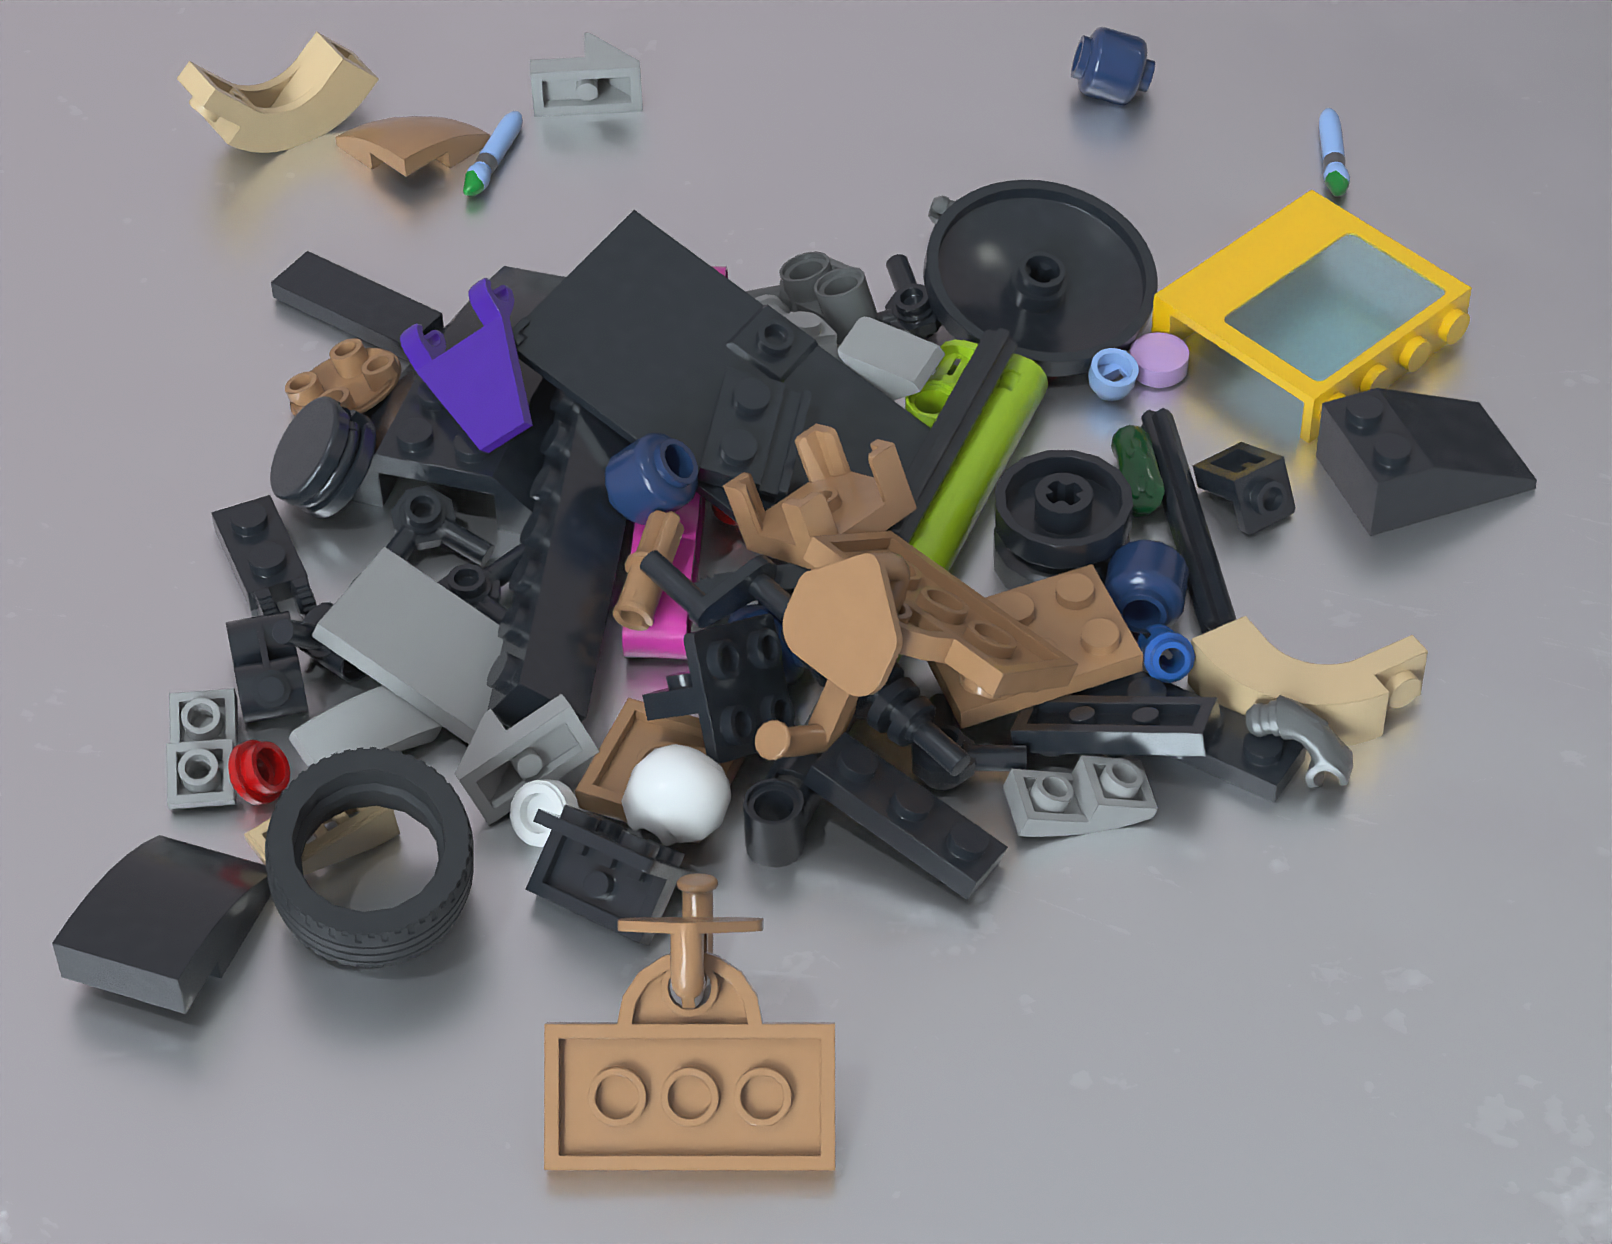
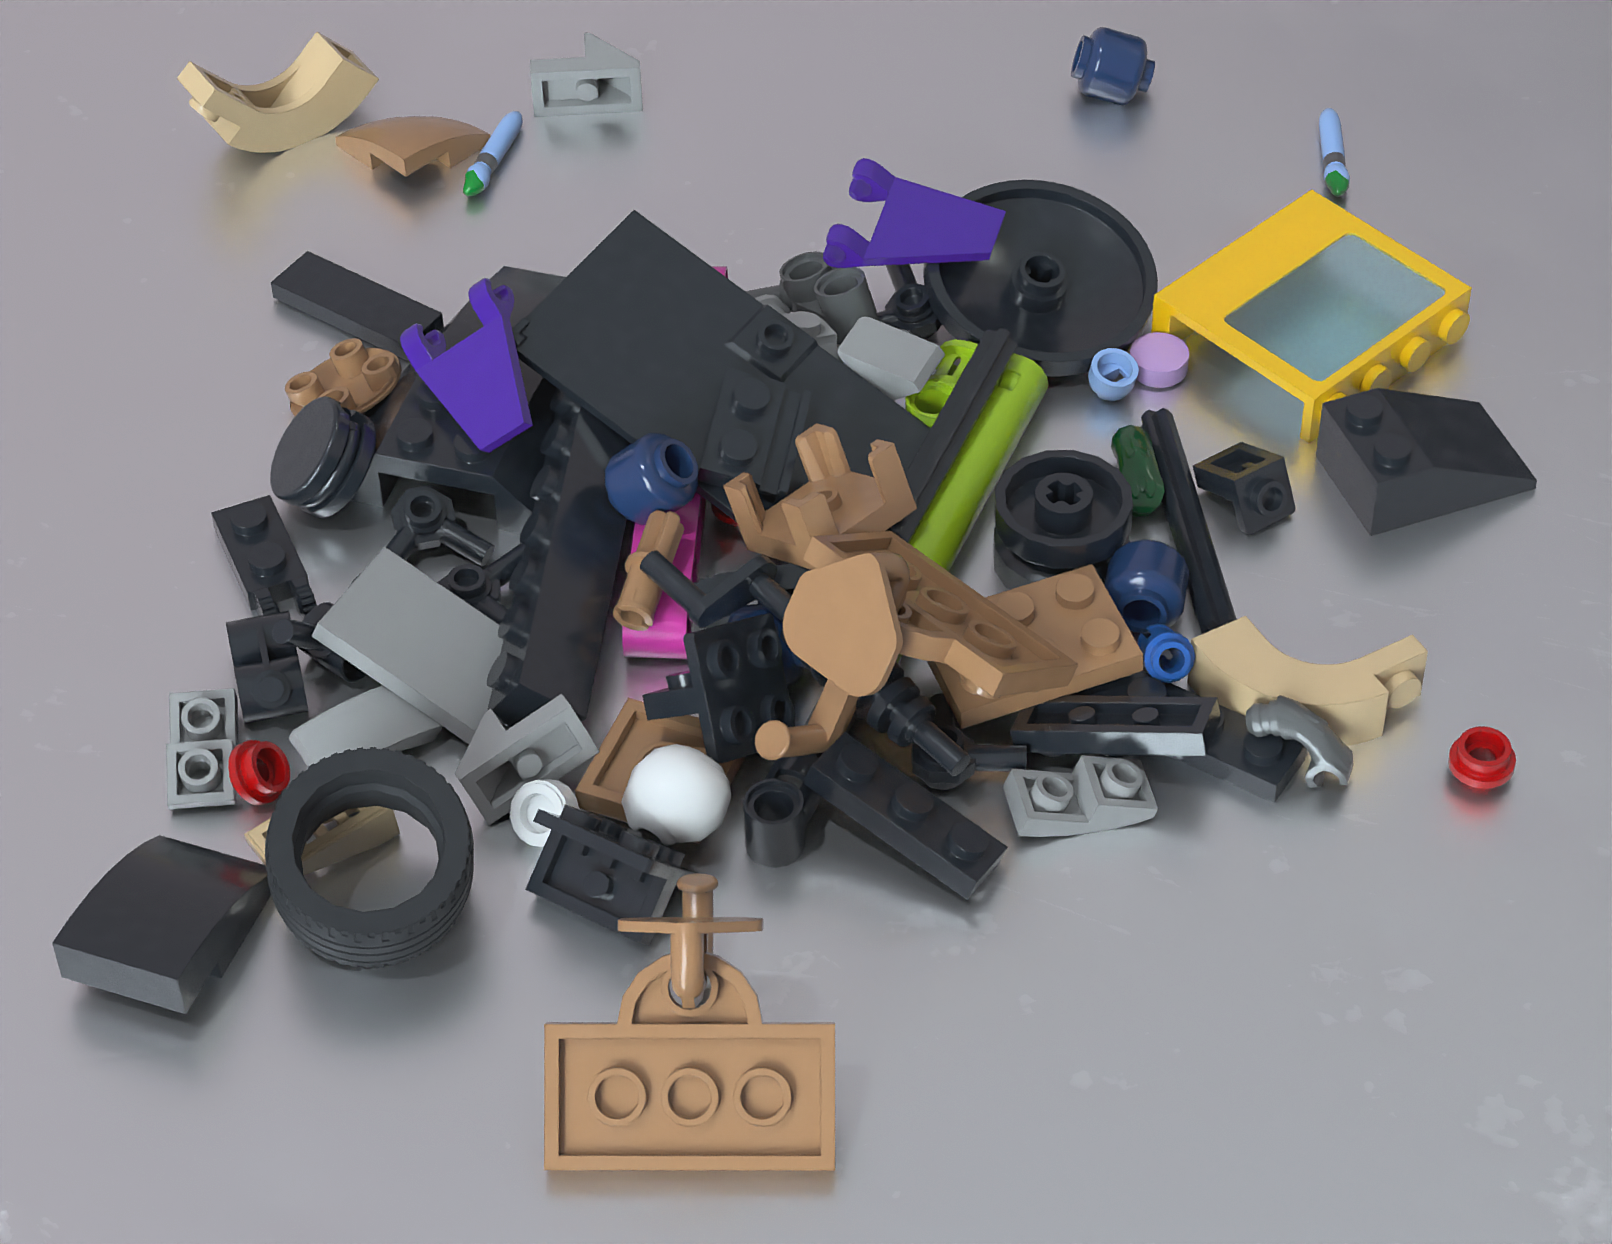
(914, 224): none -> dark purple flag
(1482, 758): none -> red plate

